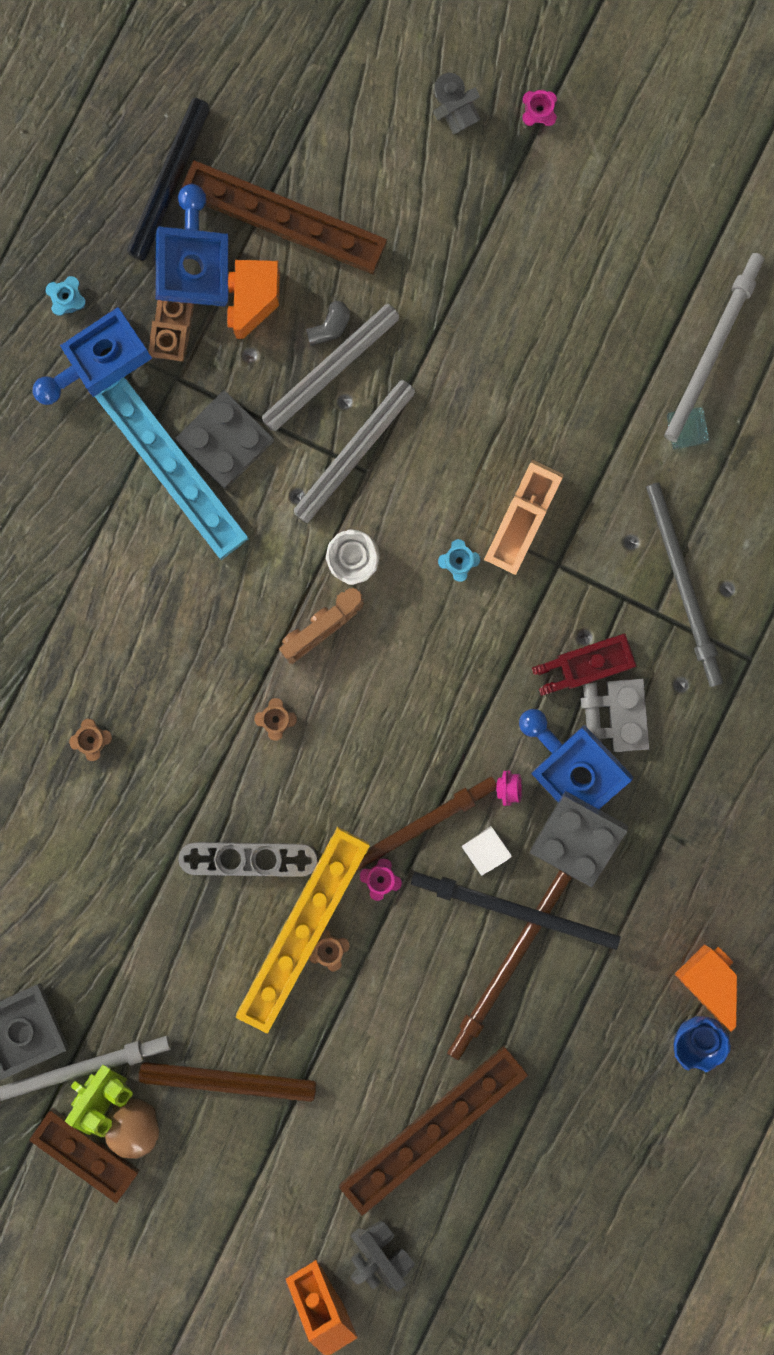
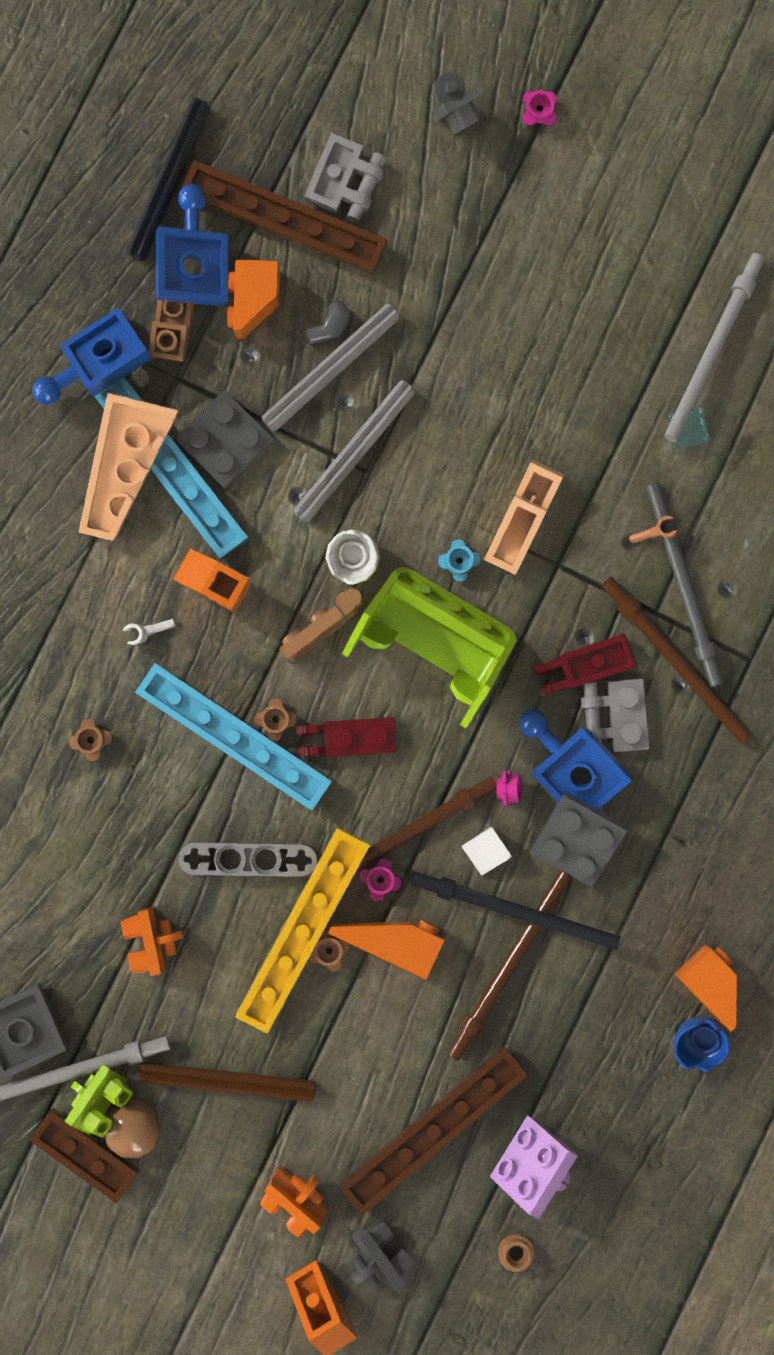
(72, 303): medium azure plate -> none
(124, 454): none -> light nougat wing
(145, 631): none -> white hand
(150, 958): none -> orange hips
(213, 580): none -> orange slope
(233, 736): none -> medium azure plate
(298, 1199): none -> orange hips
(335, 173): none -> light grey plate
(351, 737): none -> dark red hinge
(399, 943): none -> orange slope
(439, 630): none -> lime windscreen
(518, 1263): none -> medium nougat plate
(534, 1167): none -> lavender plate
(630, 607): none -> reddish brown bar
(654, 531): none -> nougat hand

